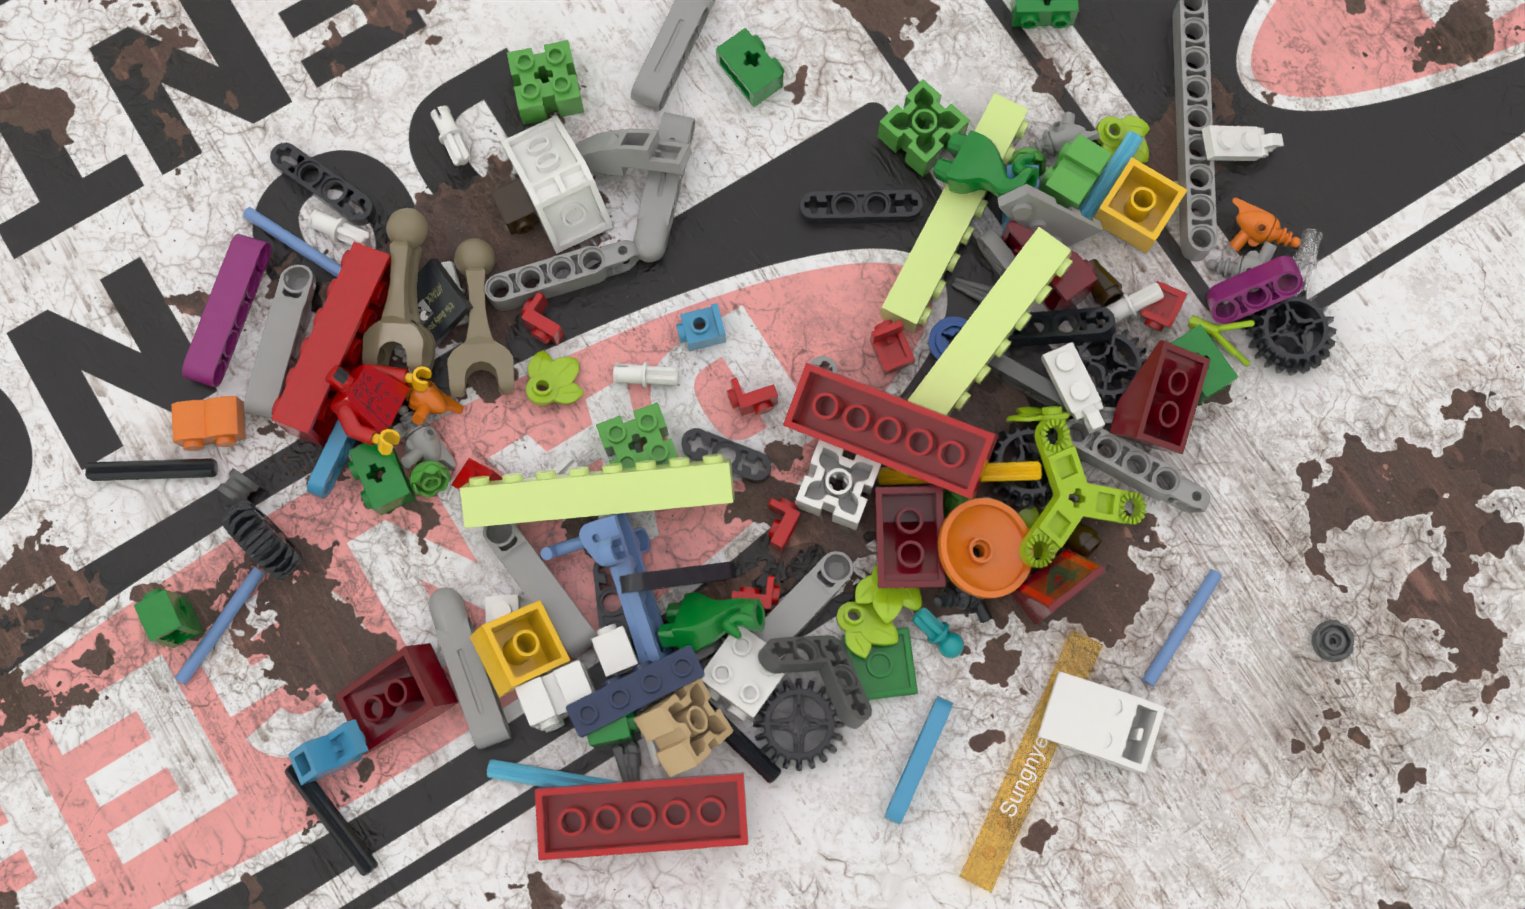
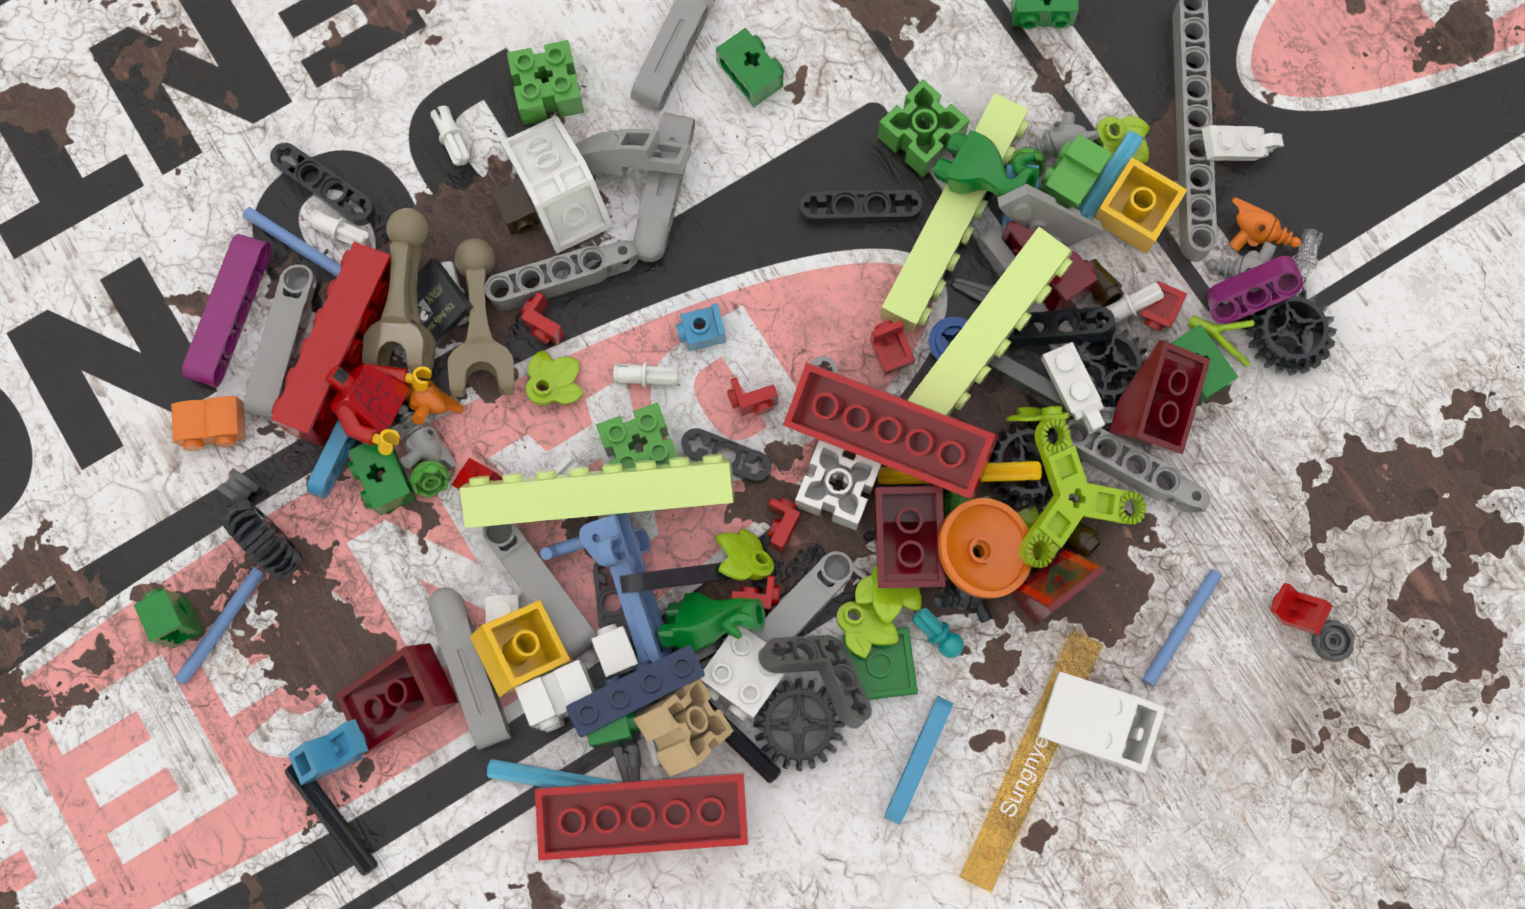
(151, 469): black axle -> none
(744, 557): none -> lime plate
(1300, 609): none -> red bracket

